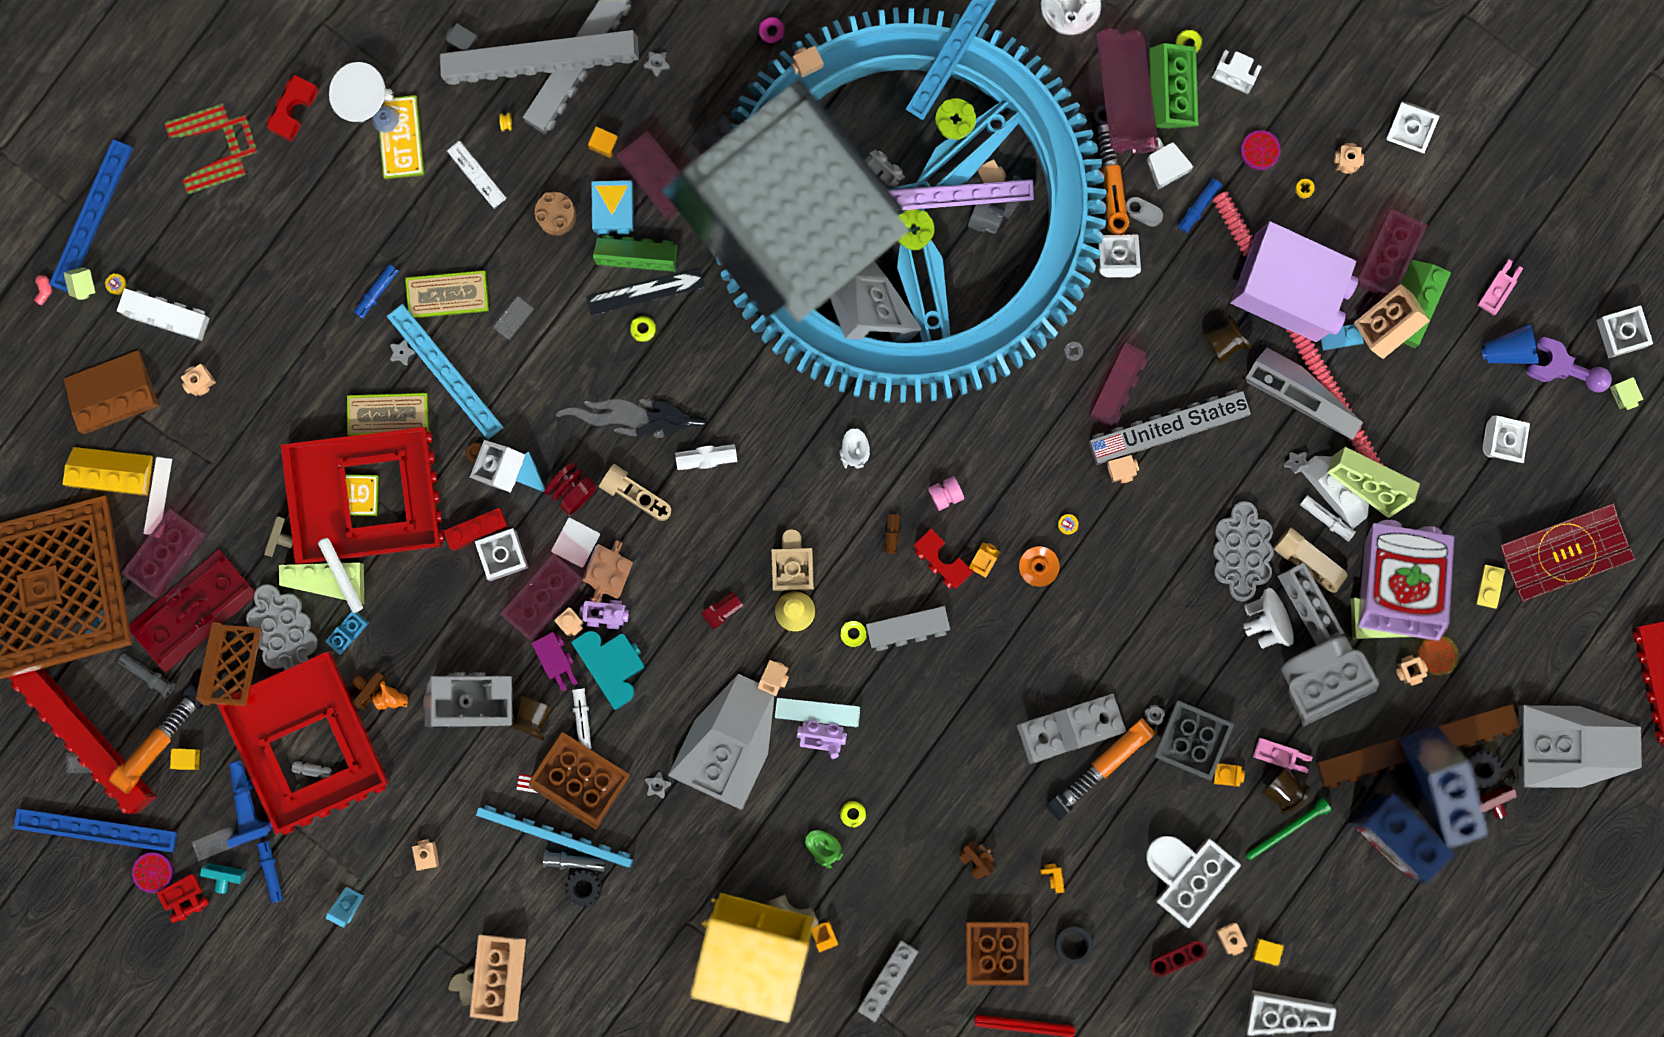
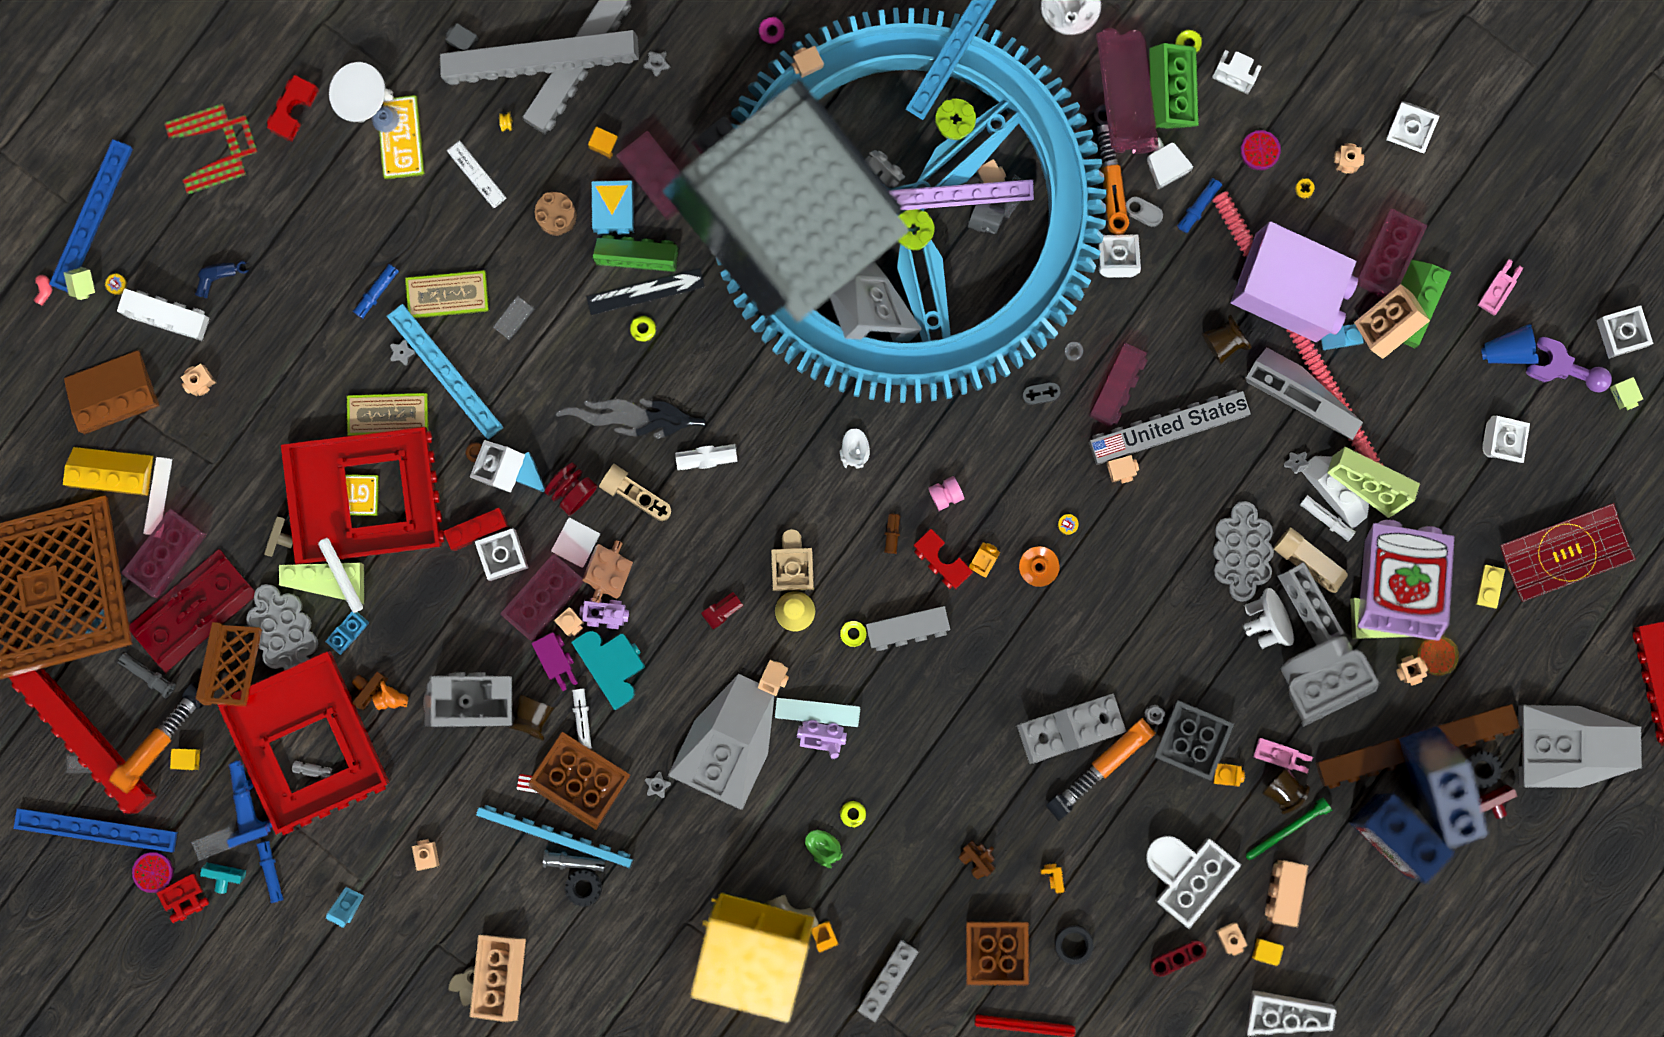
(213, 273): none -> dark blue arm
(1040, 389): none -> dark grey beam
(1286, 893): none -> light nougat brick

